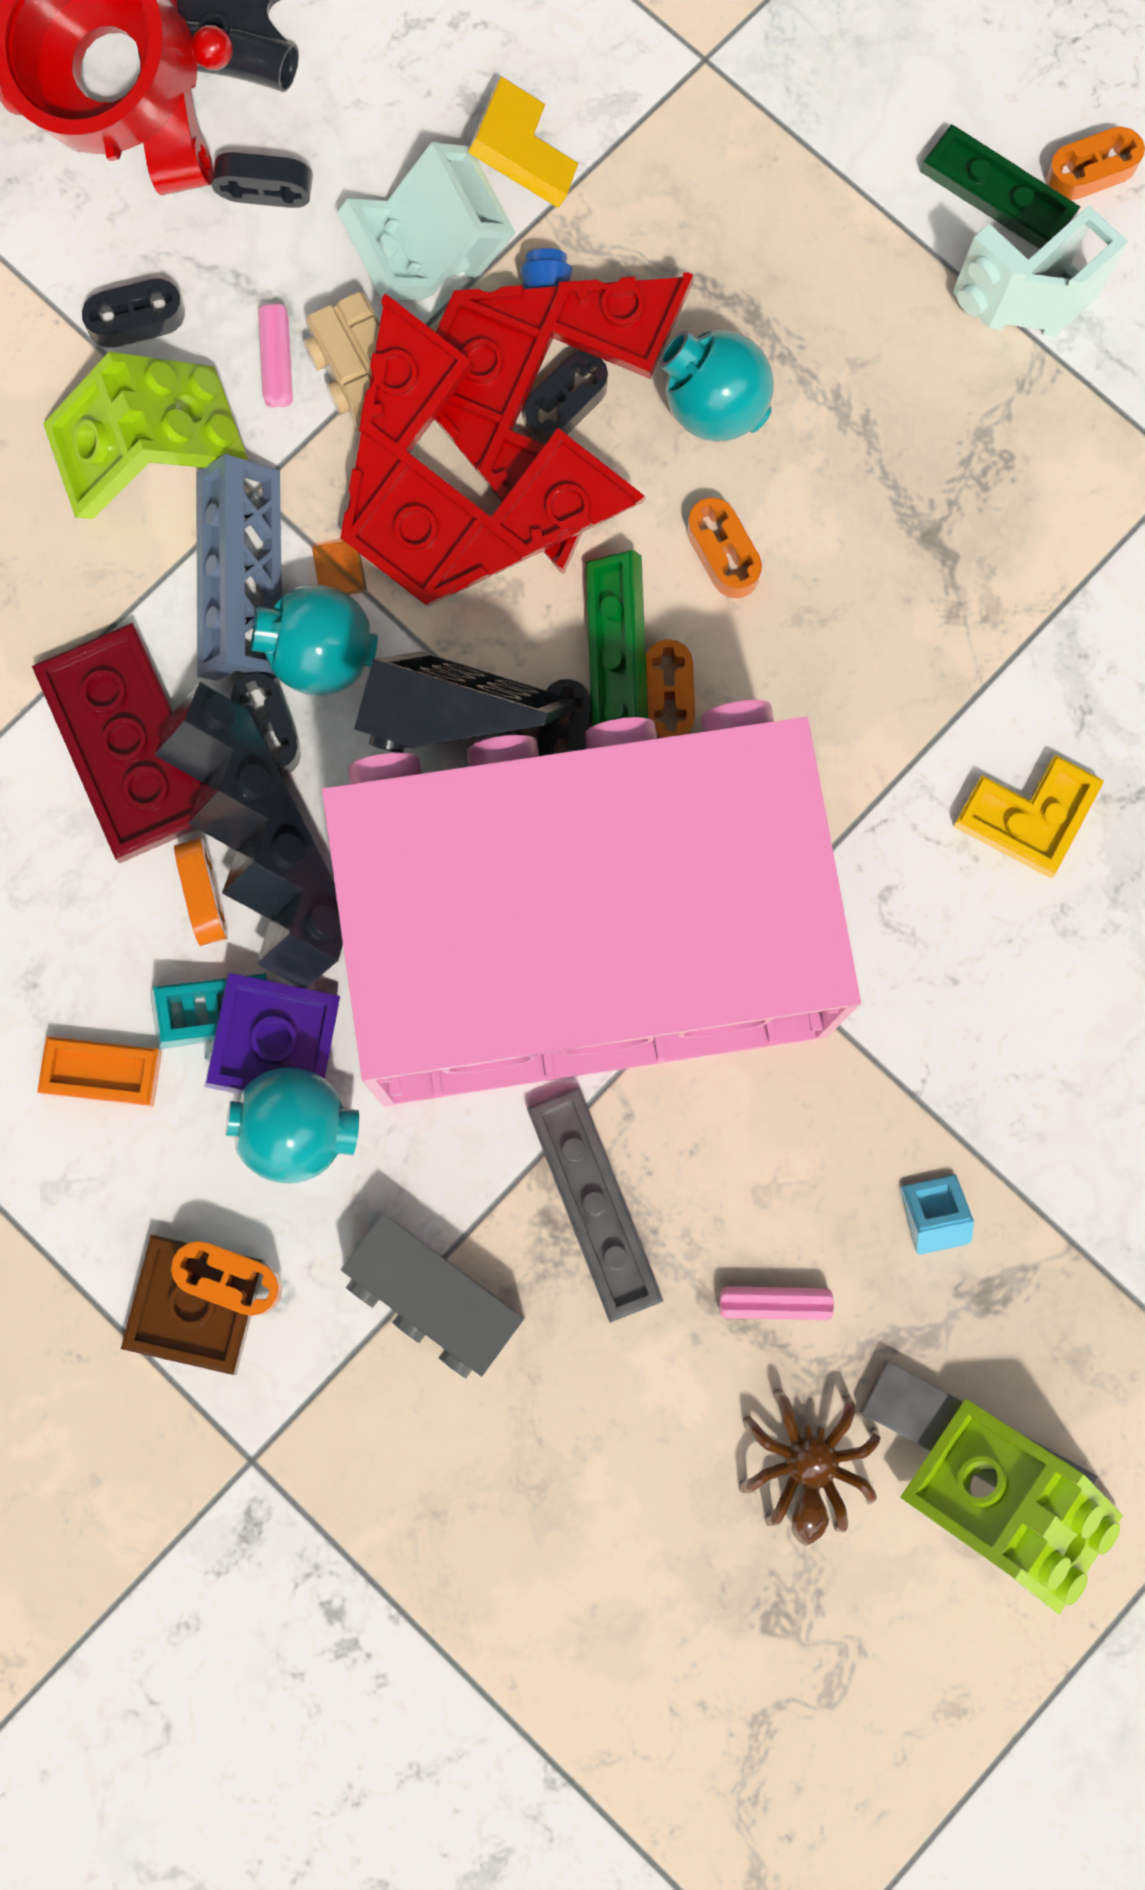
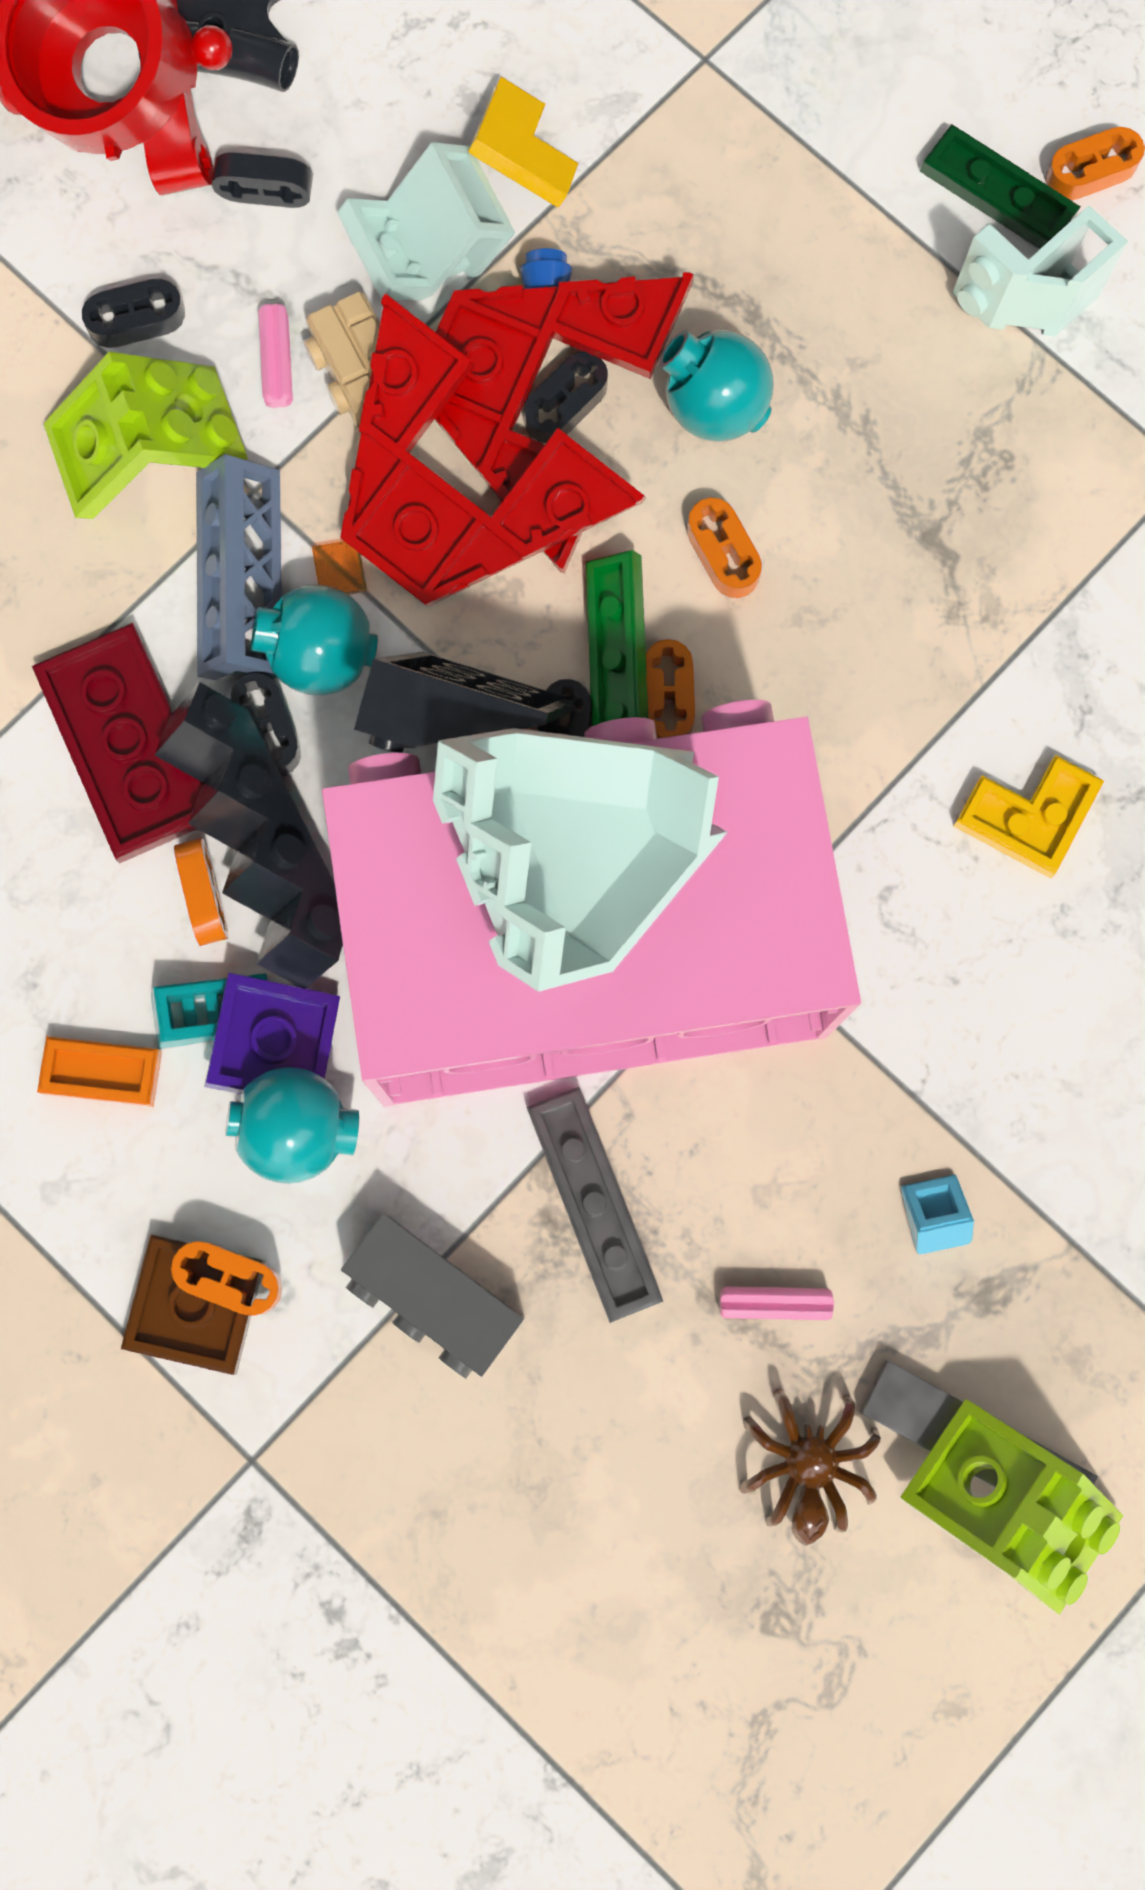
(572, 842): none -> light aqua panel

